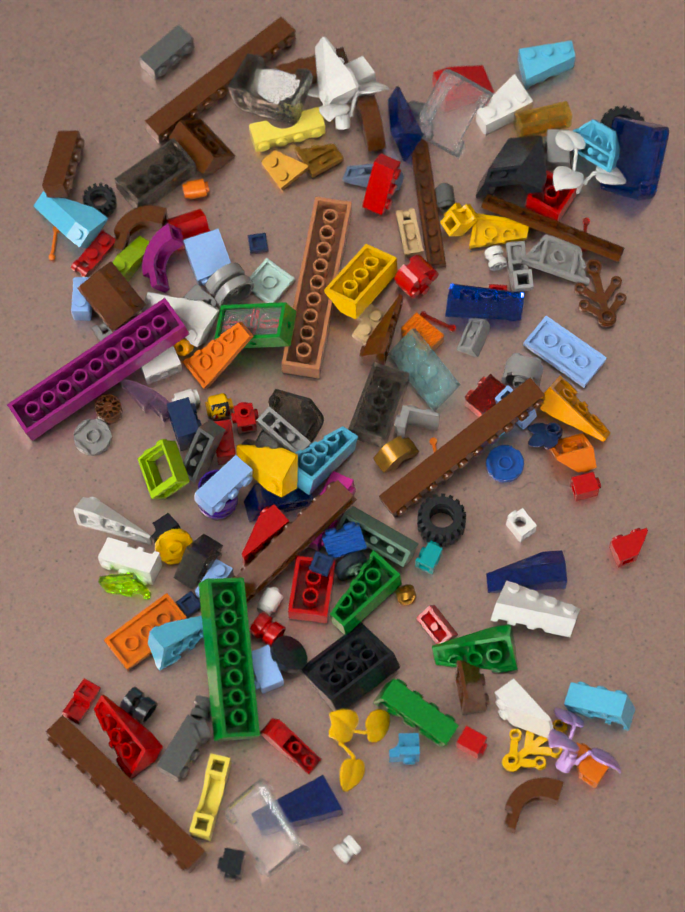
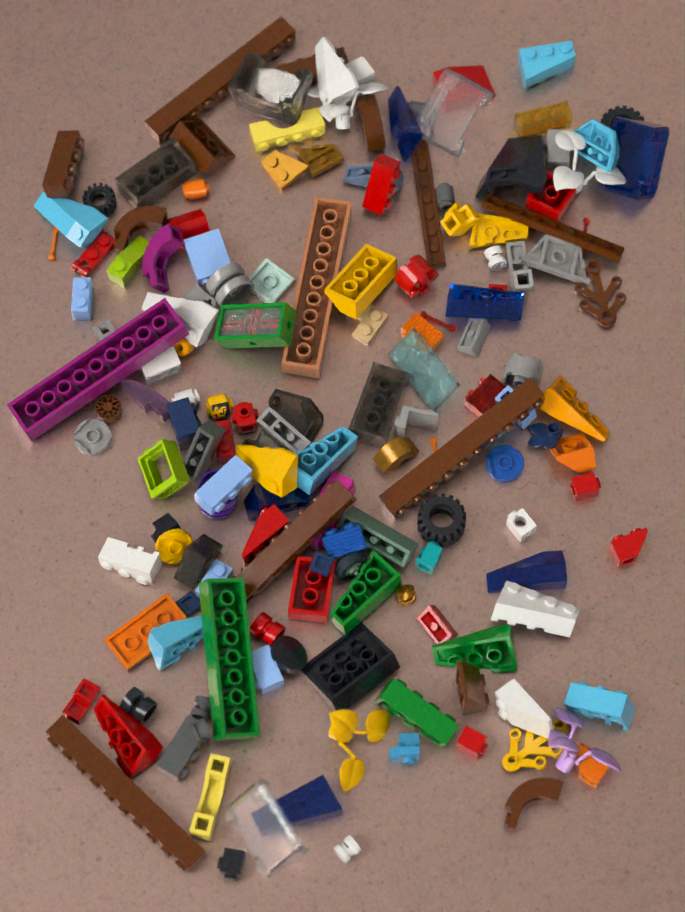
(97, 515): white wedge -> none
(111, 296): reddish brown slope -> none
(124, 584): clear neon green wing -> none
(167, 52): dark grey brick -> none
(214, 358): orange wing -> none
(258, 243): dark blue tile -> none
(270, 600): white brick -> none
(290, 745): red slope -> none
(380, 340): reddish brown wedge -> none
(409, 232): tan plate -> none
(505, 103): white wedge -> none
(565, 351): light blue plate -> none

